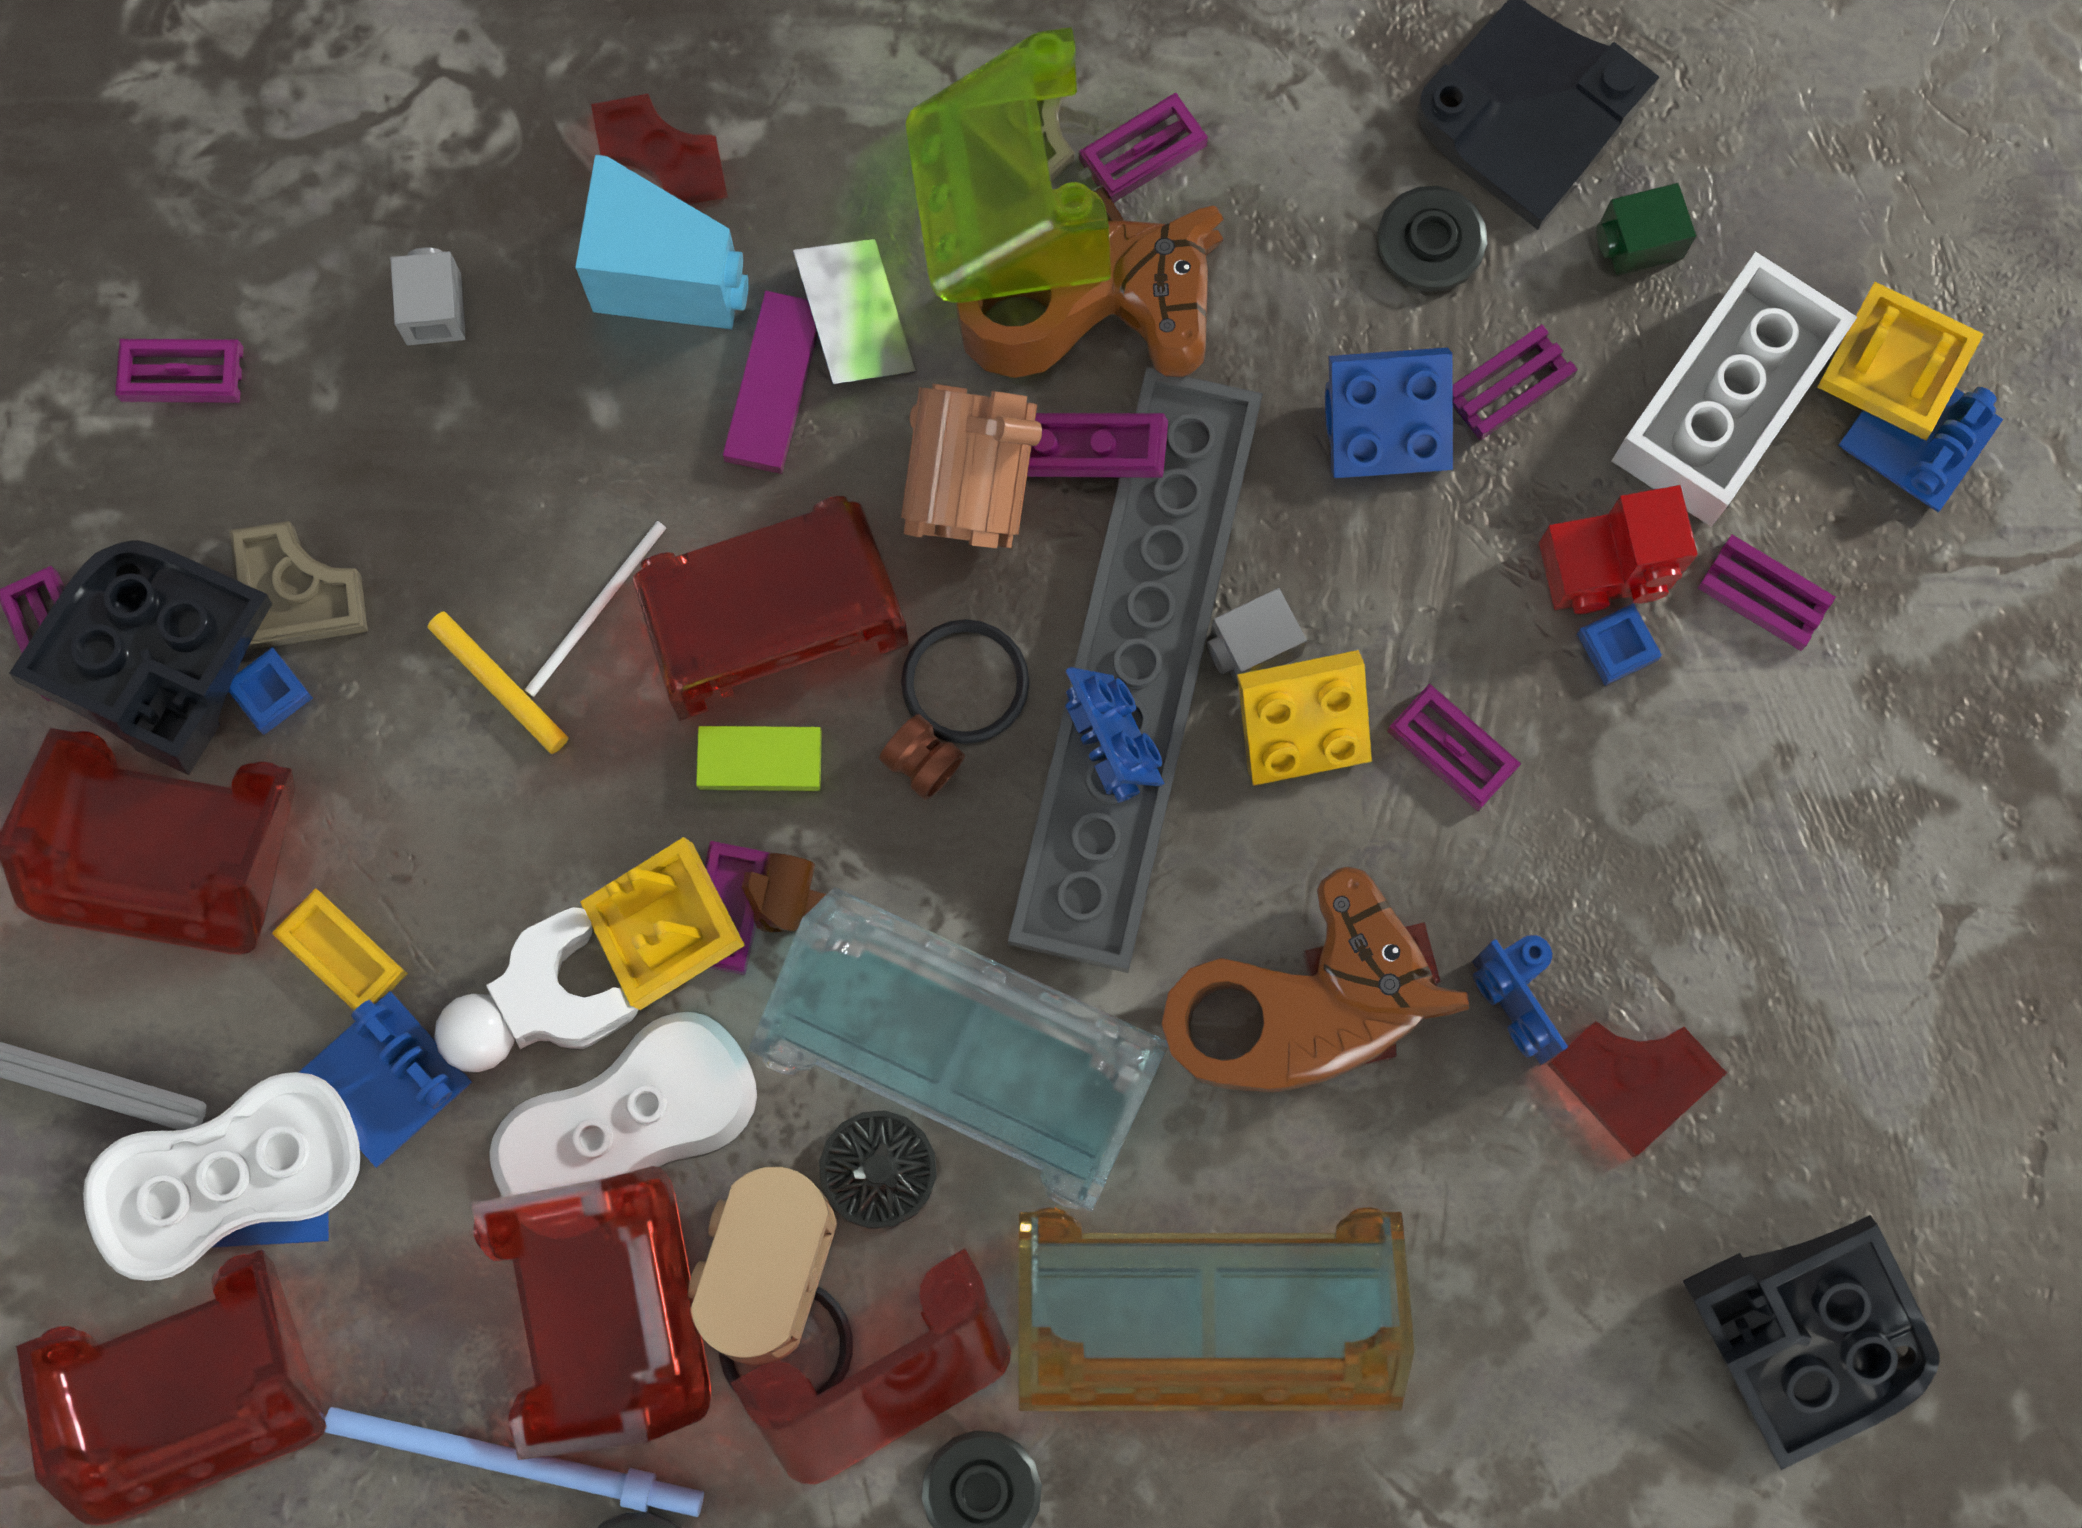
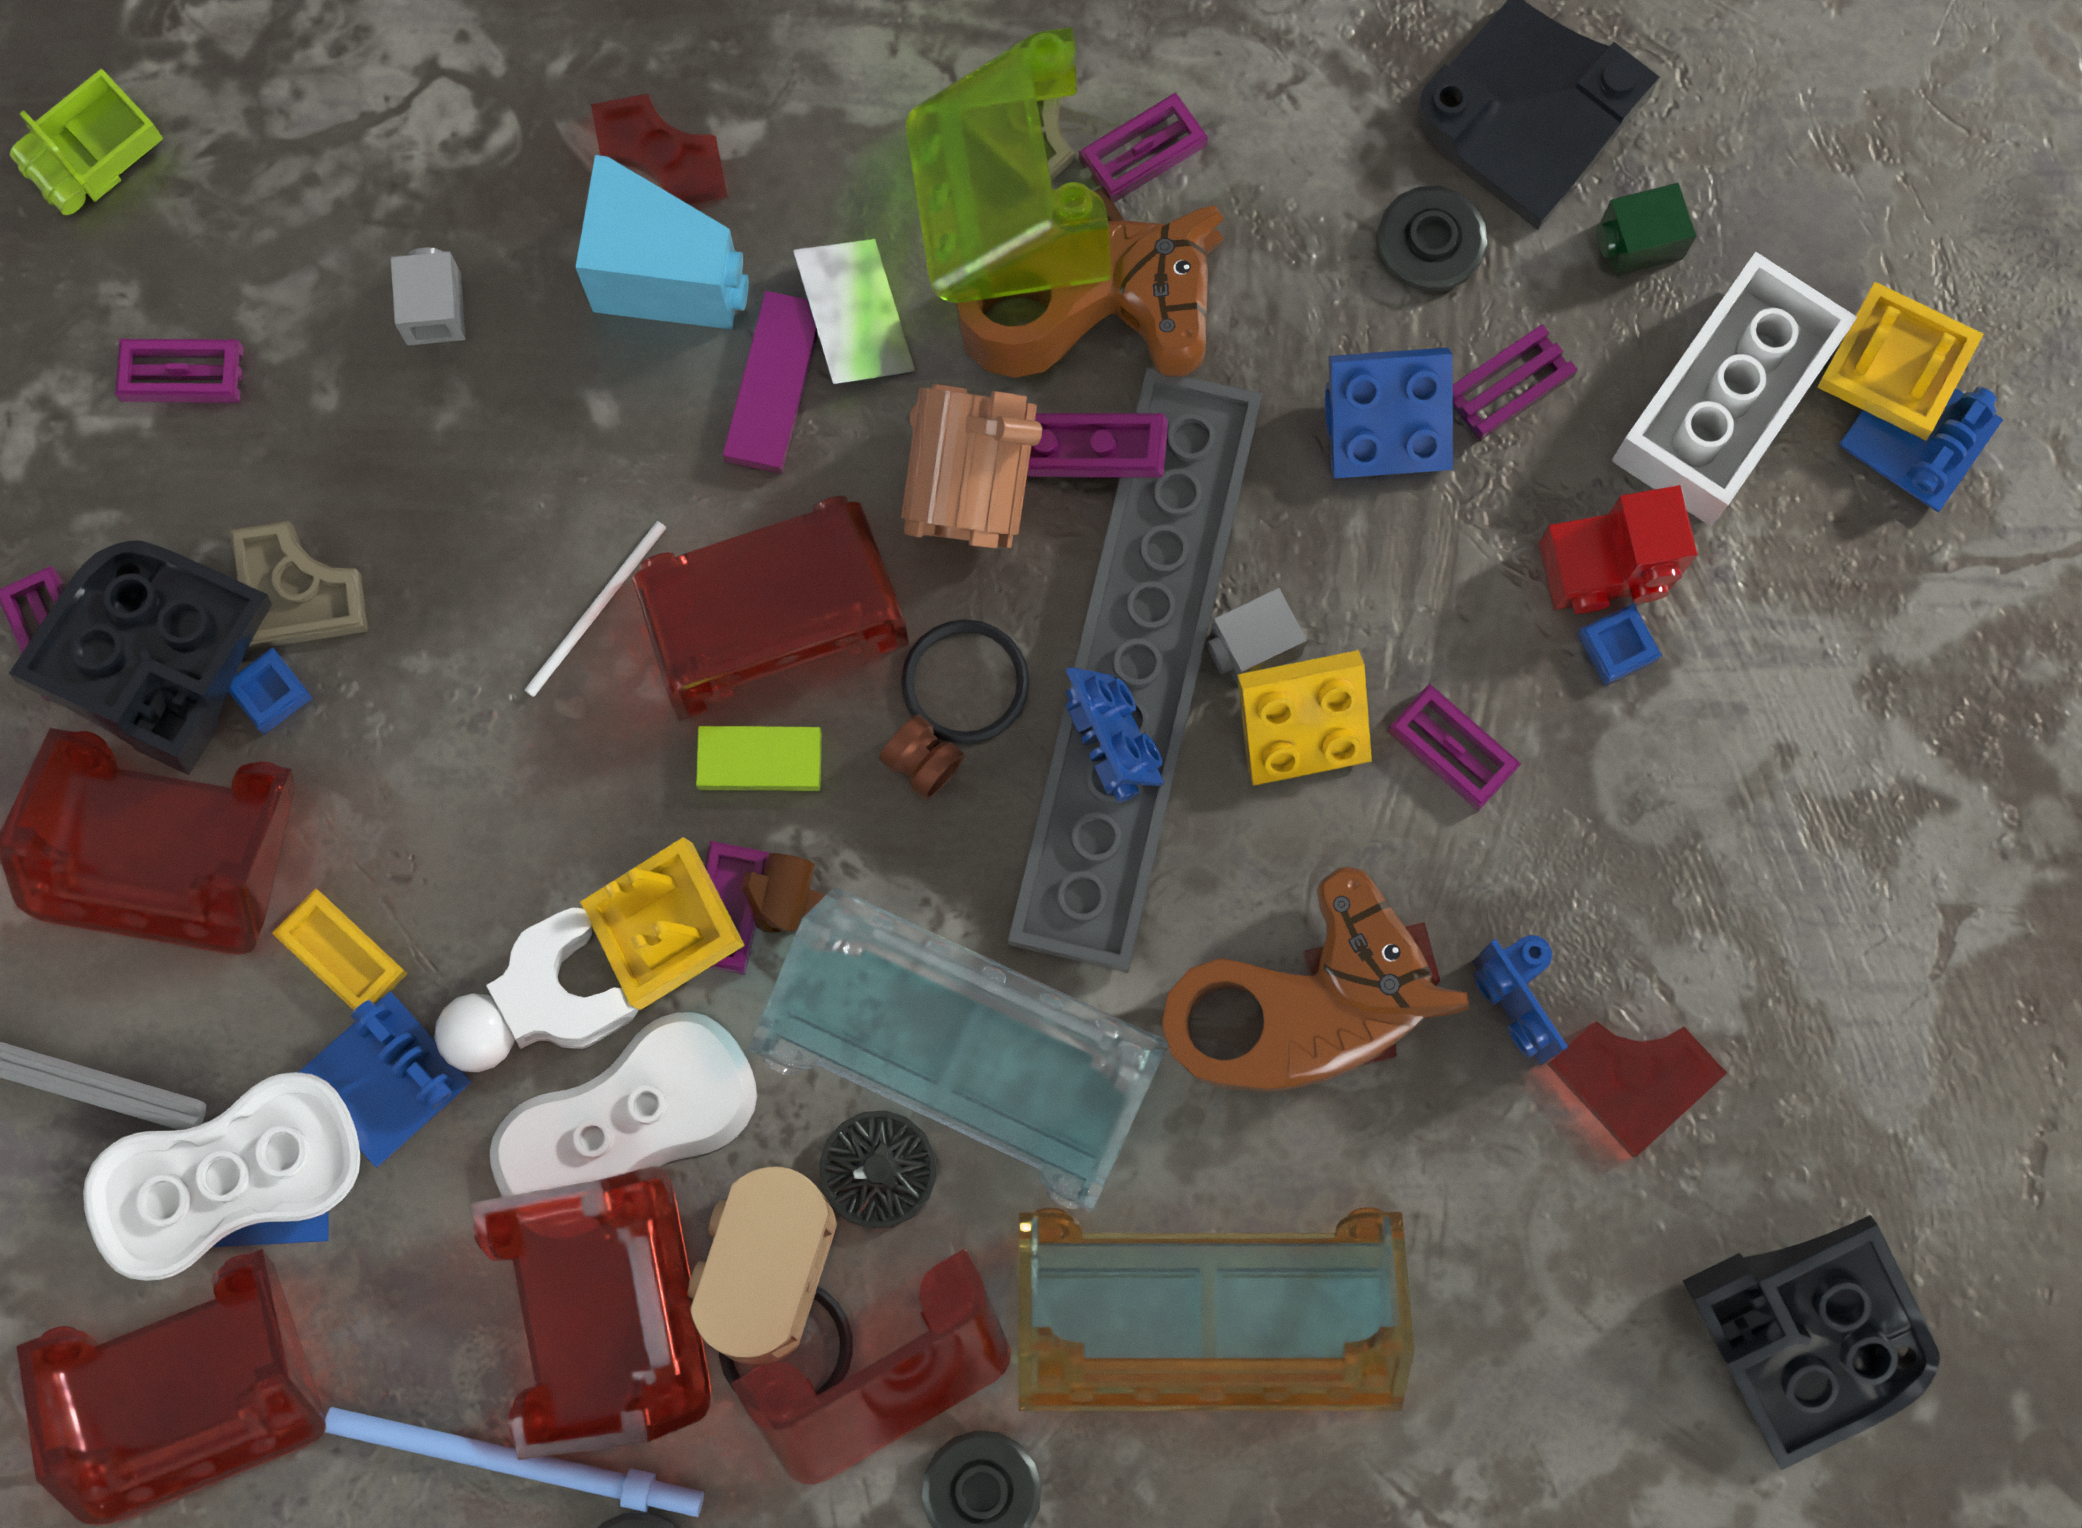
(84, 143): none -> lime piece
(497, 682): yellow bar -> none
(1778, 574): magenta tile -> none

